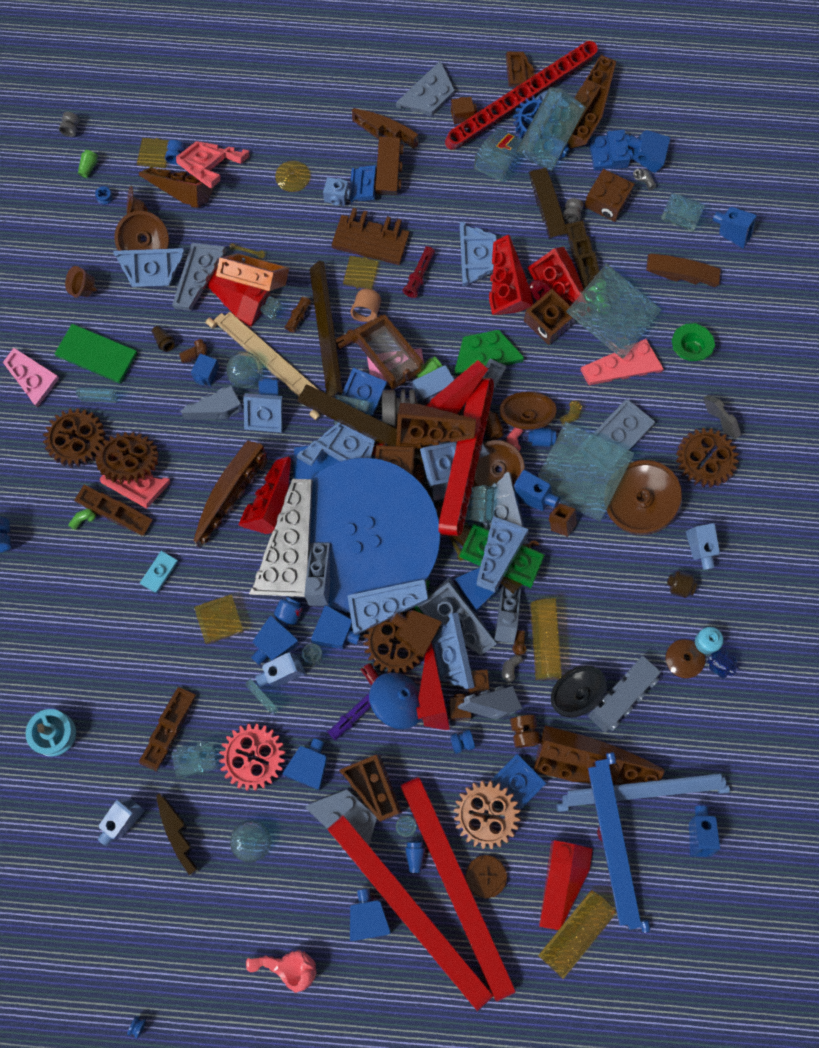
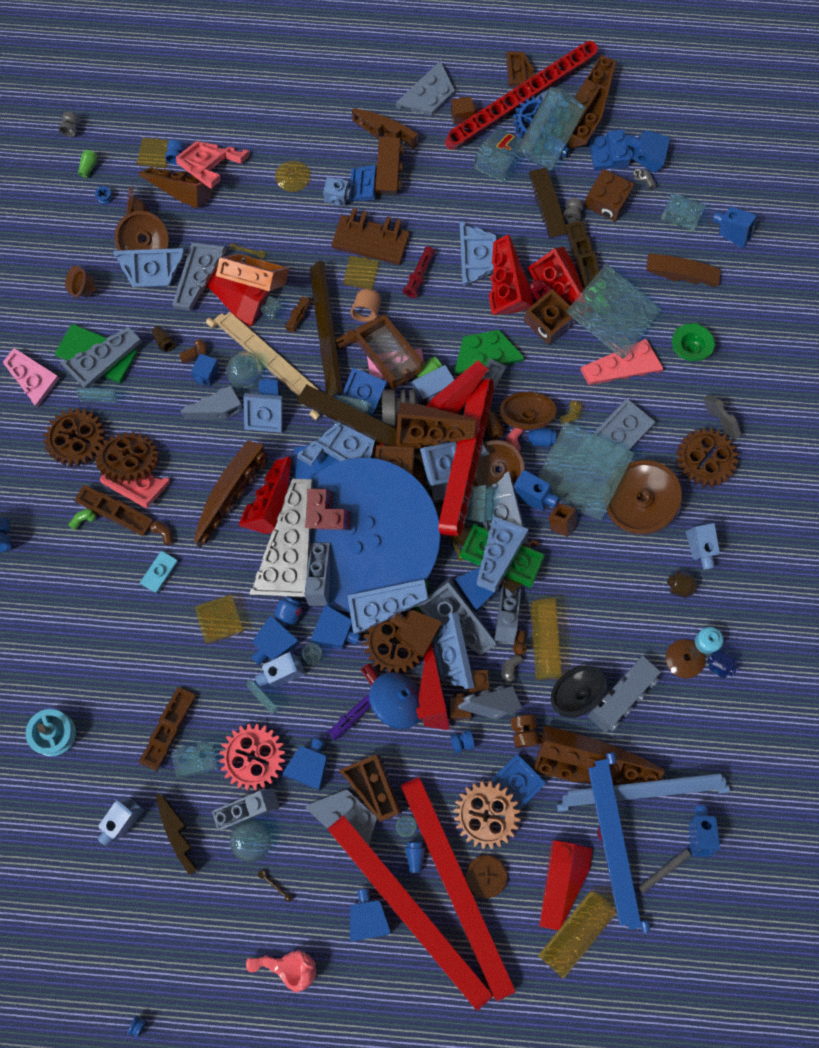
(95, 362): none -> sand blue wing
(164, 530): none -> reddish brown arm
(245, 809): none -> sand blue slope
(263, 875): none -> dark brown hinge
(320, 512): none -> dark red brick
(651, 881): none -> flat silver bar

